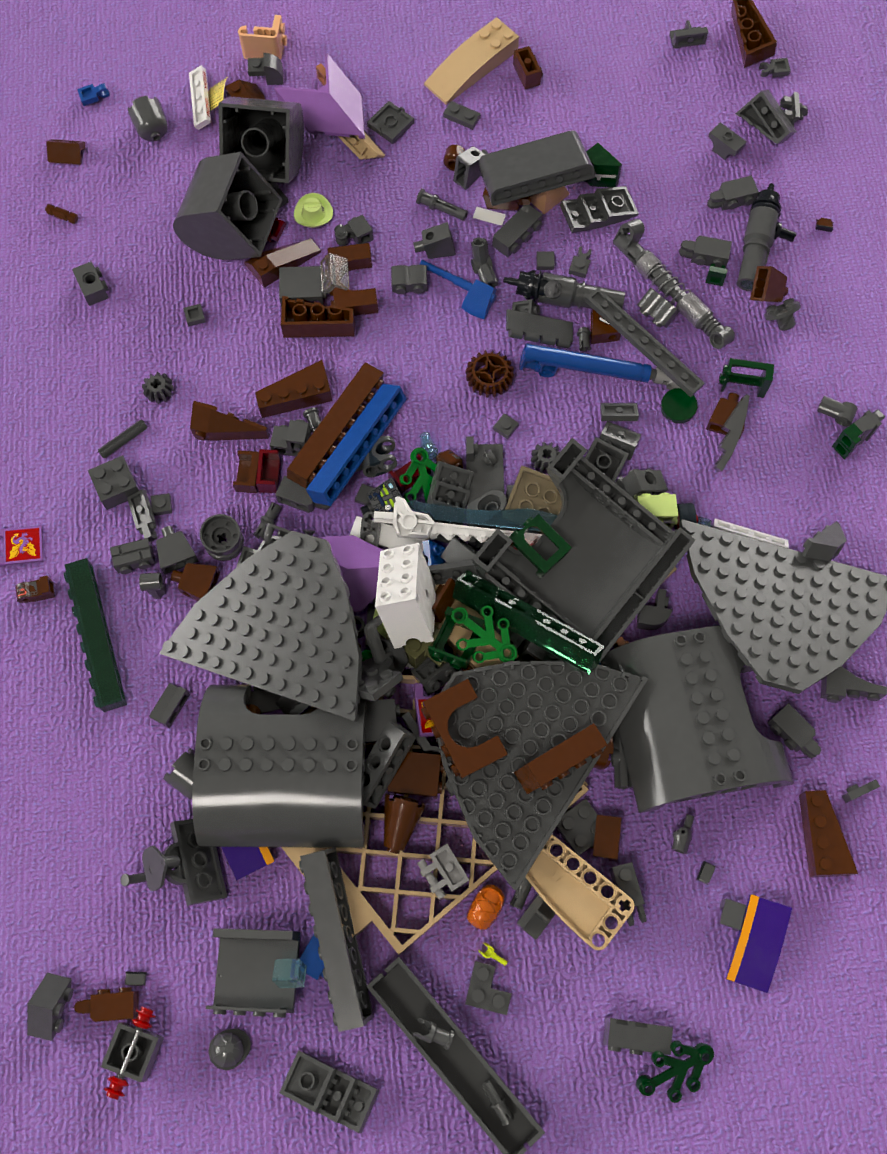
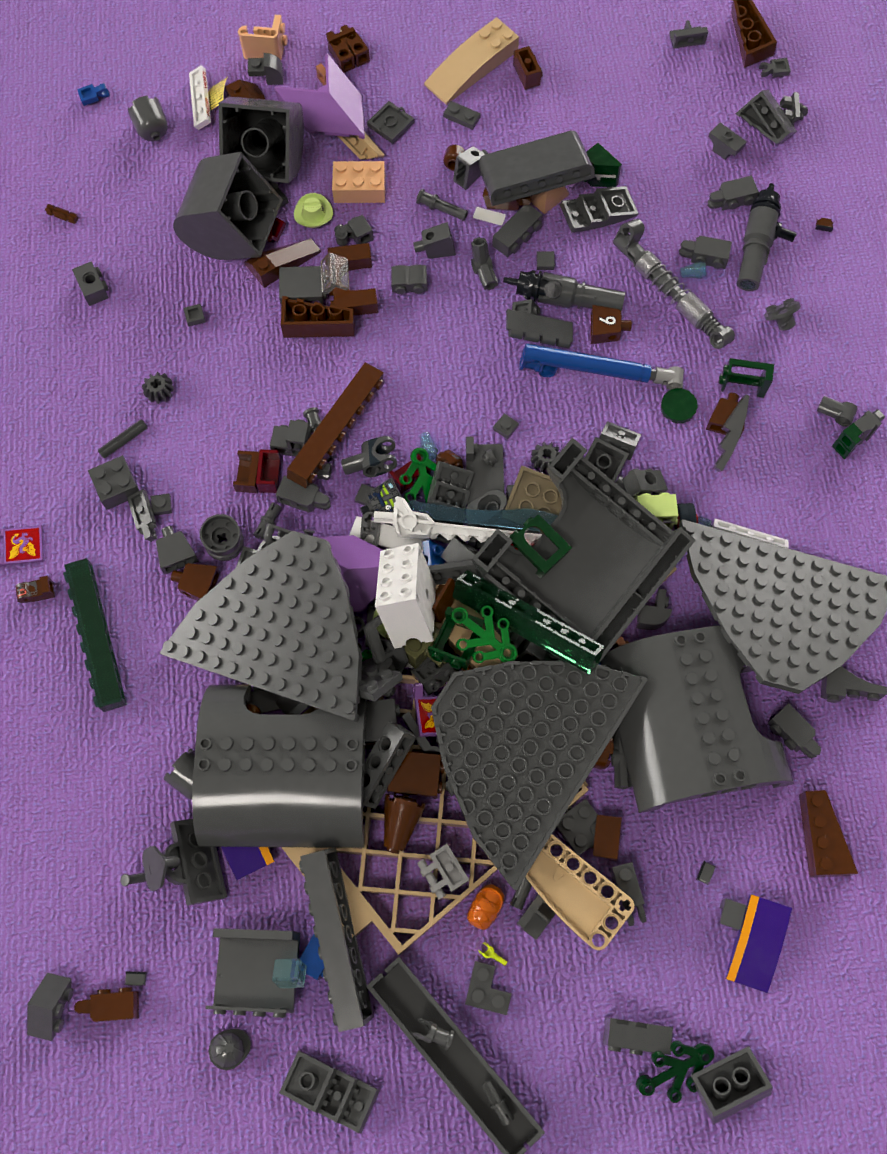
(64, 151): reddish brown panel -> none
(131, 1052): dark grey brick -> none
(132, 556): dark grey brick -> none
(152, 584): dark grey piece -> none
(169, 705): dark grey panel -> none
(216, 426): reddish brown wedge -> none
(295, 391): reddish brown wedge -> none
(347, 48): none -> reddish brown hips
(356, 444): blue brick -> none
(358, 182): none -> light nougat brick
(464, 759): reddish brown arch -> none
(479, 296): blue piece -> none
(497, 366): reddish brown gear -> none
(560, 759): reddish brown wedge -> none
(580, 263): dark grey plate -> none
(584, 339): dark grey pin -> none
(619, 411): dark grey plate -> none
(644, 342): dark grey plate -> none
(658, 308): dark grey brick -> none
(683, 836): dark grey piece -> none
(695, 270): none -> clear light blue cone
(716, 275): dark green tile -> none
(731, 1085): none -> dark grey slope
(769, 285): reddish brown torso -> none
(825, 544): dark grey slope -> none
(855, 791): dark grey plate -> none

